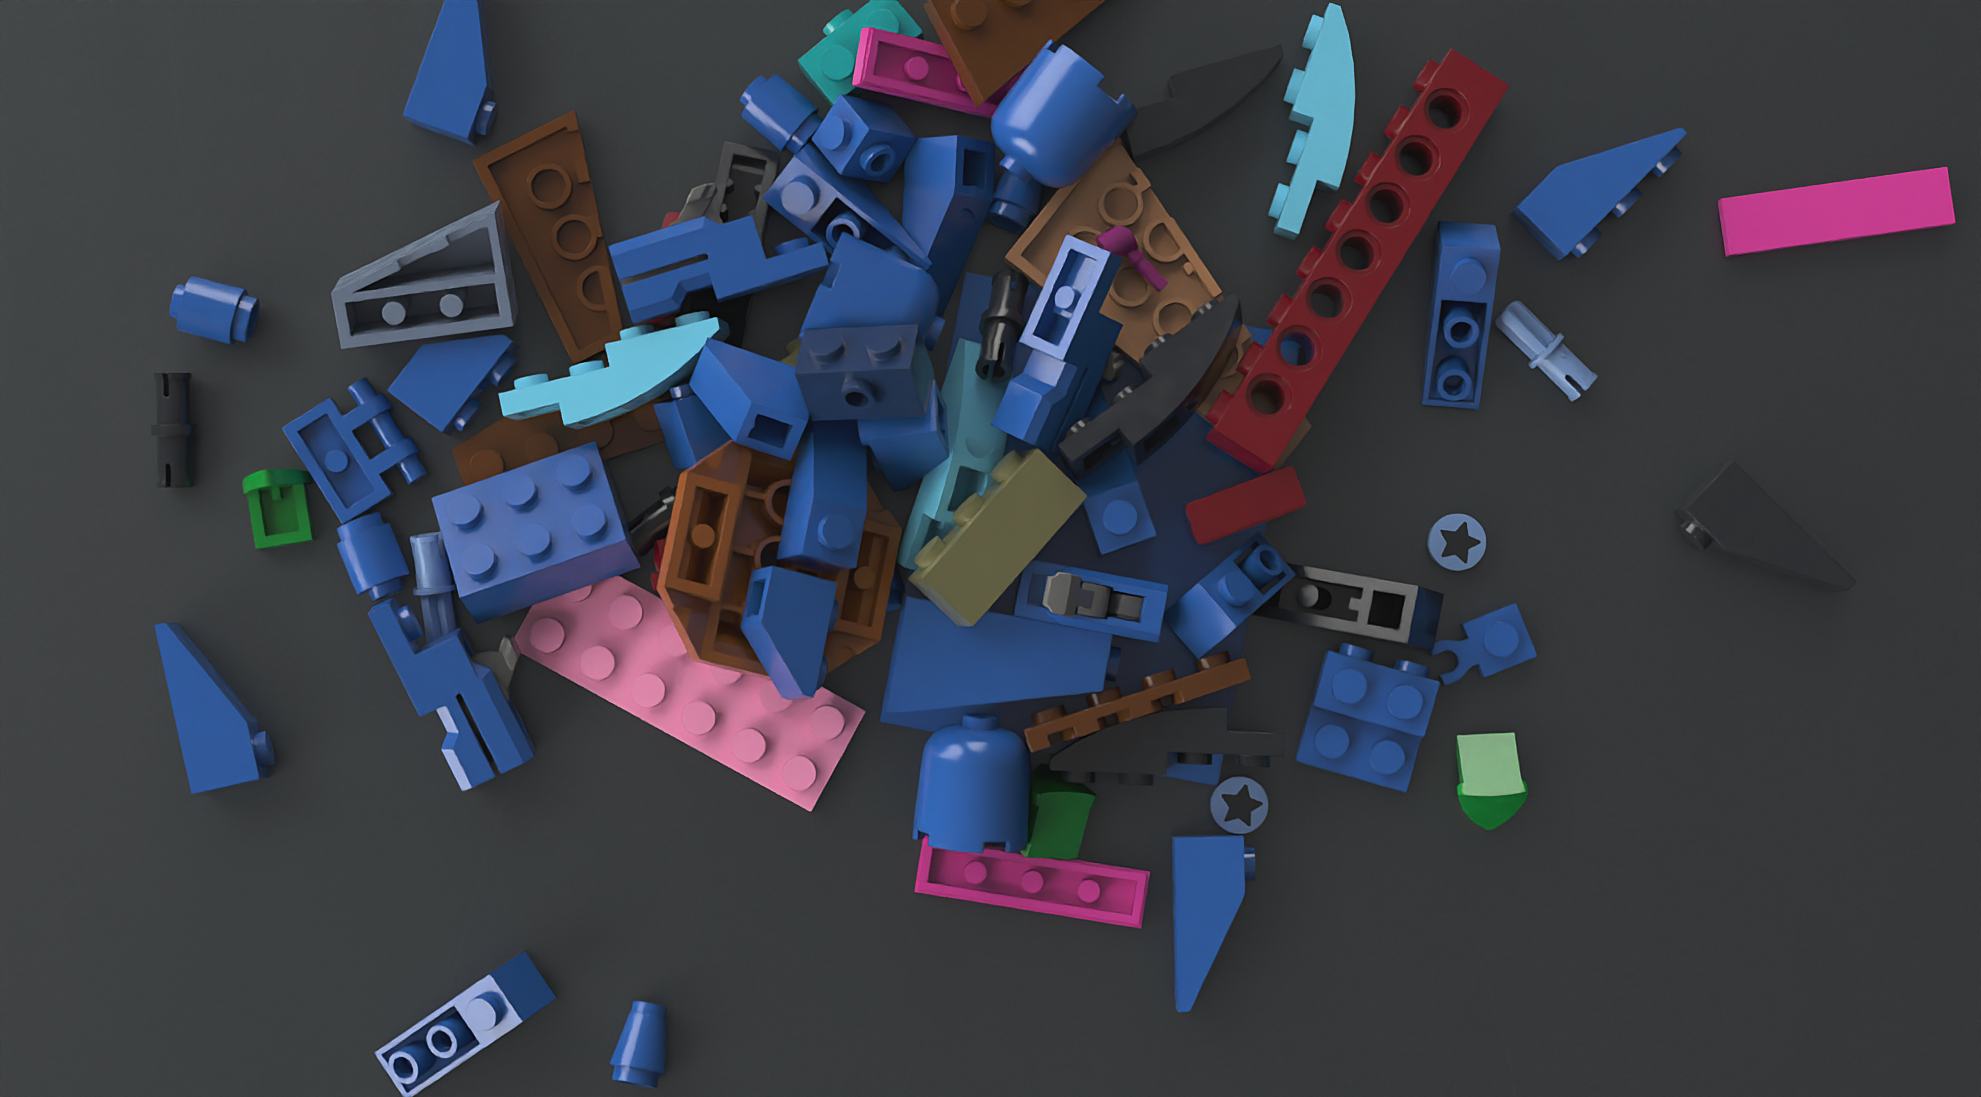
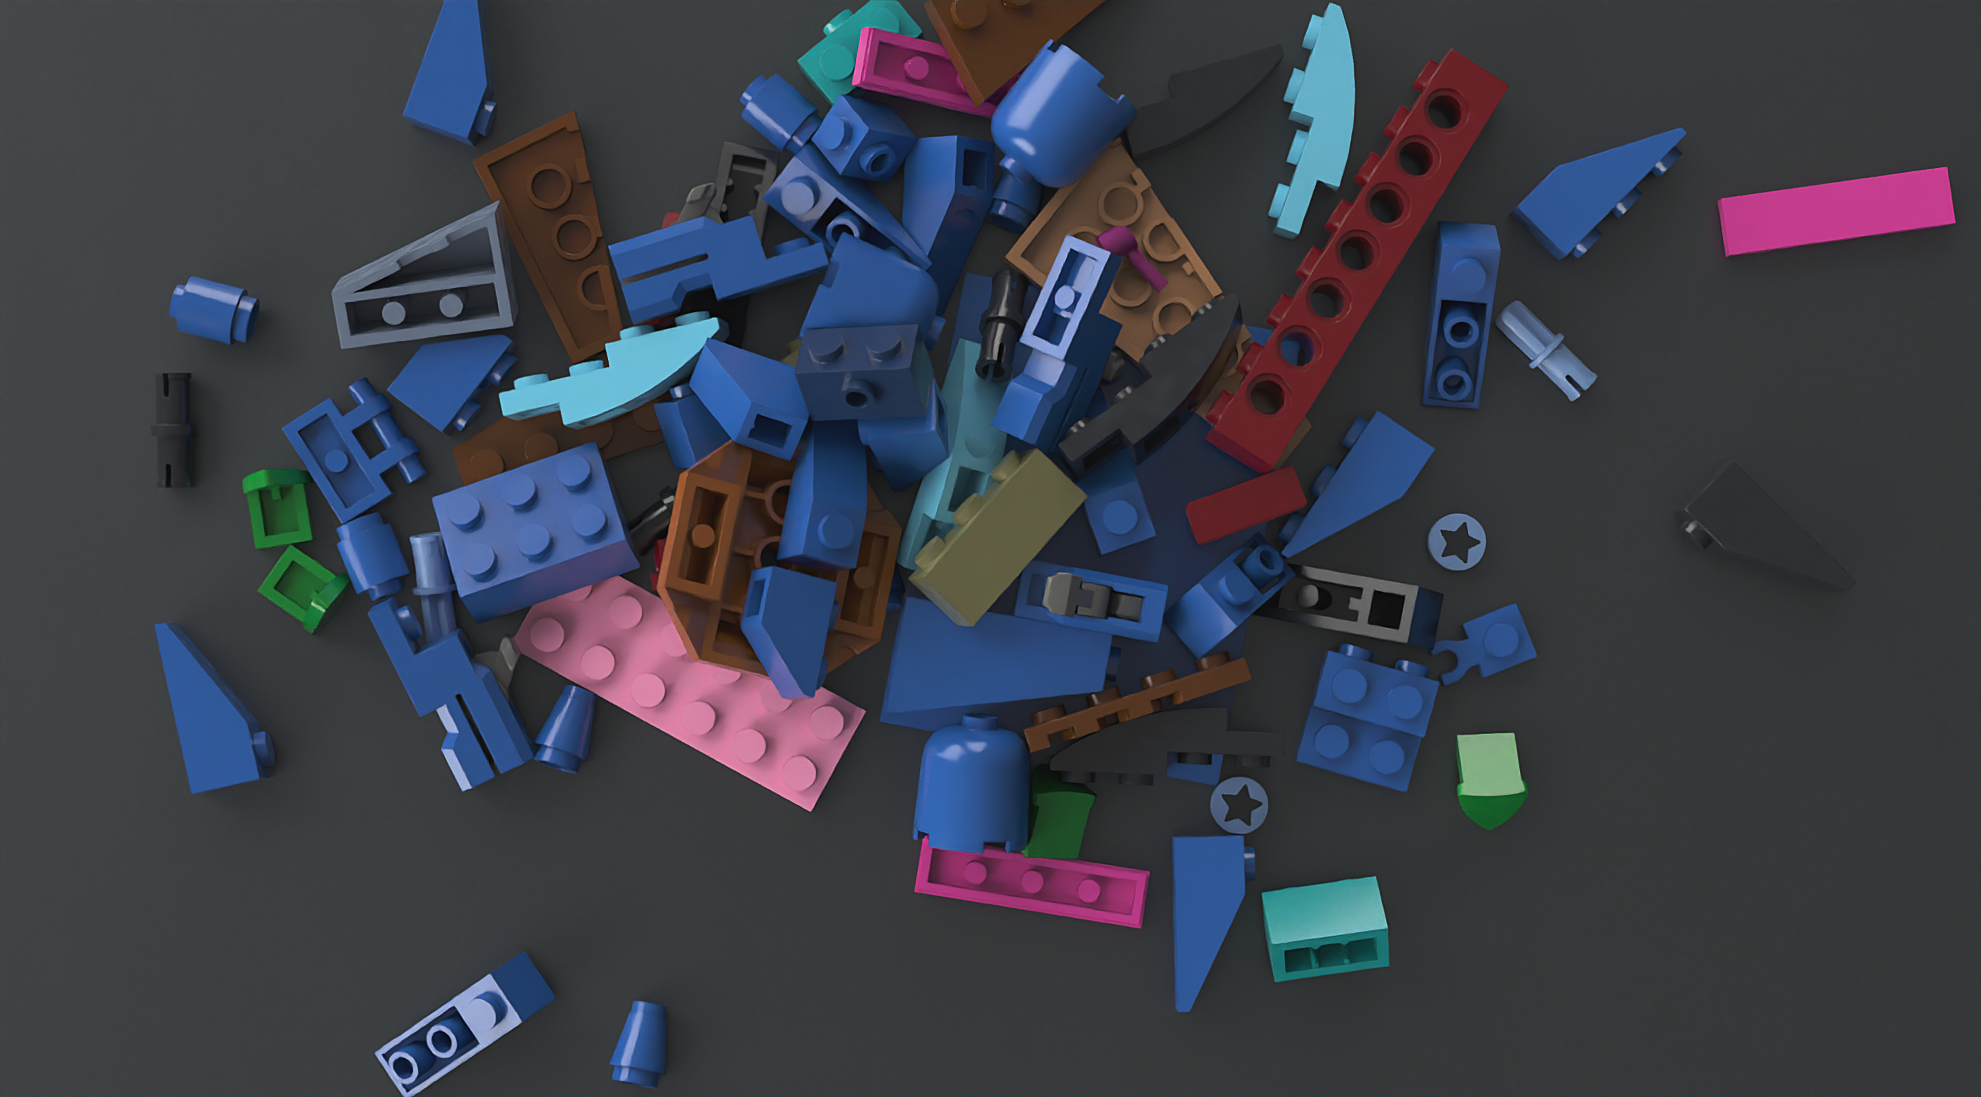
(306, 589): none -> green tile
(567, 731): none -> blue cone
(1334, 913): none -> teal brick
(1372, 474): none -> blue slope

